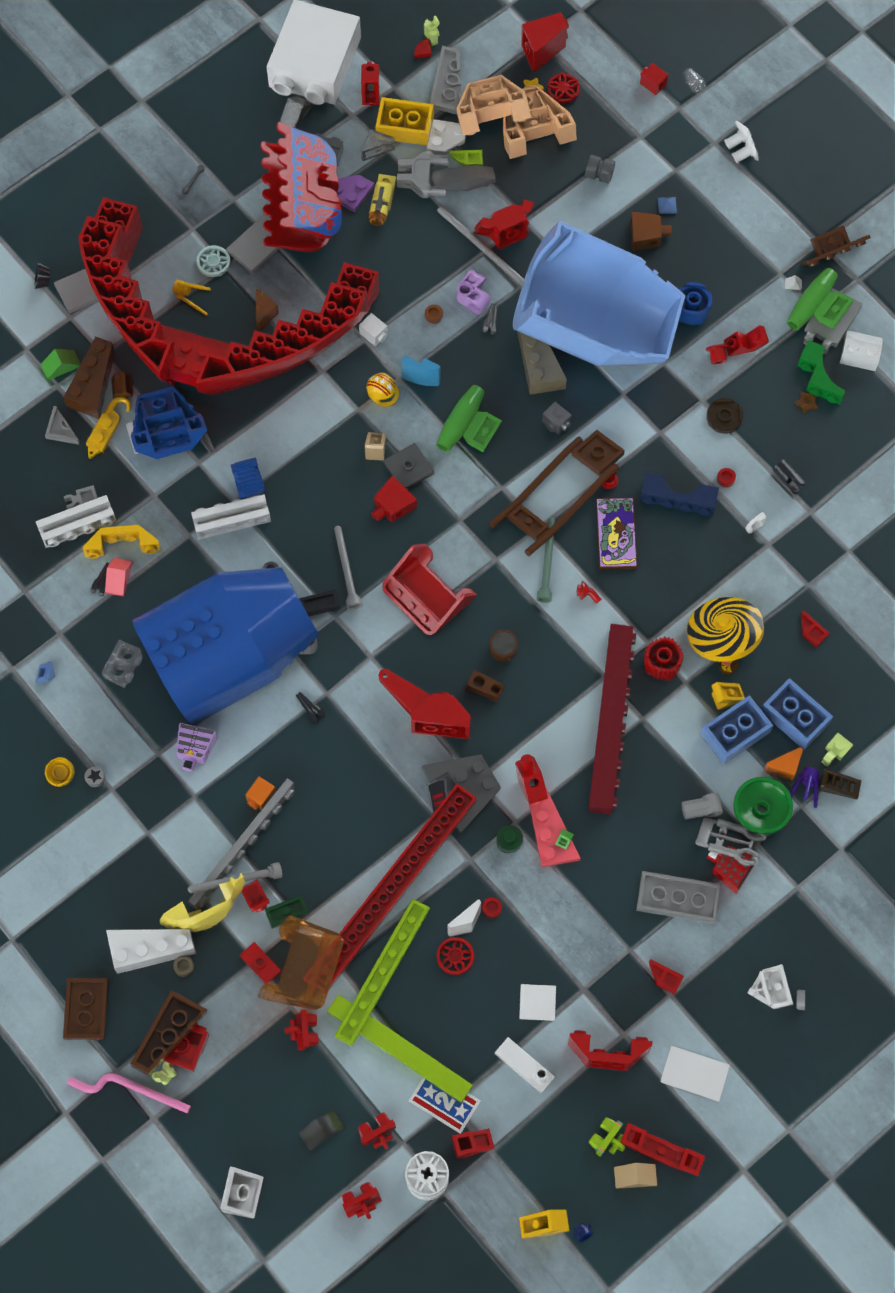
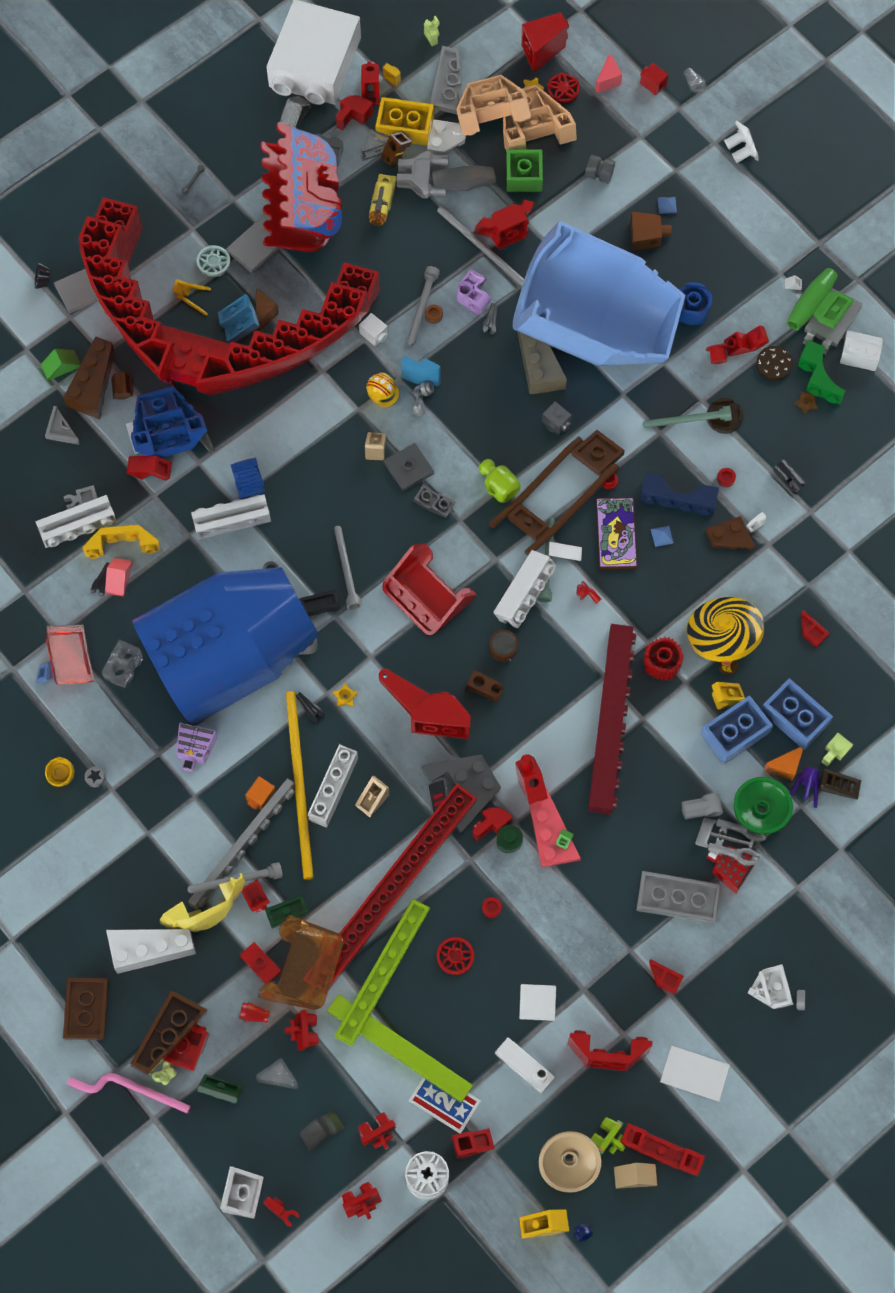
(69, 654): none -> clear red piece
(105, 427): yellow plate -> none
(149, 465): none -> red slope
(183, 966): dark tan tile -> none
(220, 1088): none -> dark green plate
(238, 319): none -> dark azure slope
(253, 1013): none -> red cone
(276, 1207): none -> red plate
(277, 1075): none -> clear slope
(299, 786): none -> yellow piece
(333, 786): none -> white brick
(345, 691): none -> yellow plate
(354, 108): none -> red brick
(354, 191): medium lavender plate -> none
(372, 796): none -> tan slope
(391, 74): none -> yellow plate
(393, 501): red torso -> none
(395, 148): none -> reddish brown leg
(423, 49): red tile -> none
(426, 389): none -> light grey piece
(431, 274): none -> light grey piece
(433, 502): none -> flat silver slope
(465, 921): white slope -> none
(467, 422): bright green plate -> none
(468, 157): lime tile -> none
(493, 820): none -> red brick
(499, 481): none -> lime piece
(524, 171): none -> bright green brick
(525, 589): none -> white brick
(565, 551): none -> white sticker
(571, 1173): none -> tan dish
(609, 76): none -> coral slope
(662, 536): none -> medium blue slope
(723, 414): none -> sand green piece
(730, 534): none -> reddish brown wing
(774, 363): none -> dark brown tile
(832, 242): reddish brown bracket -> none

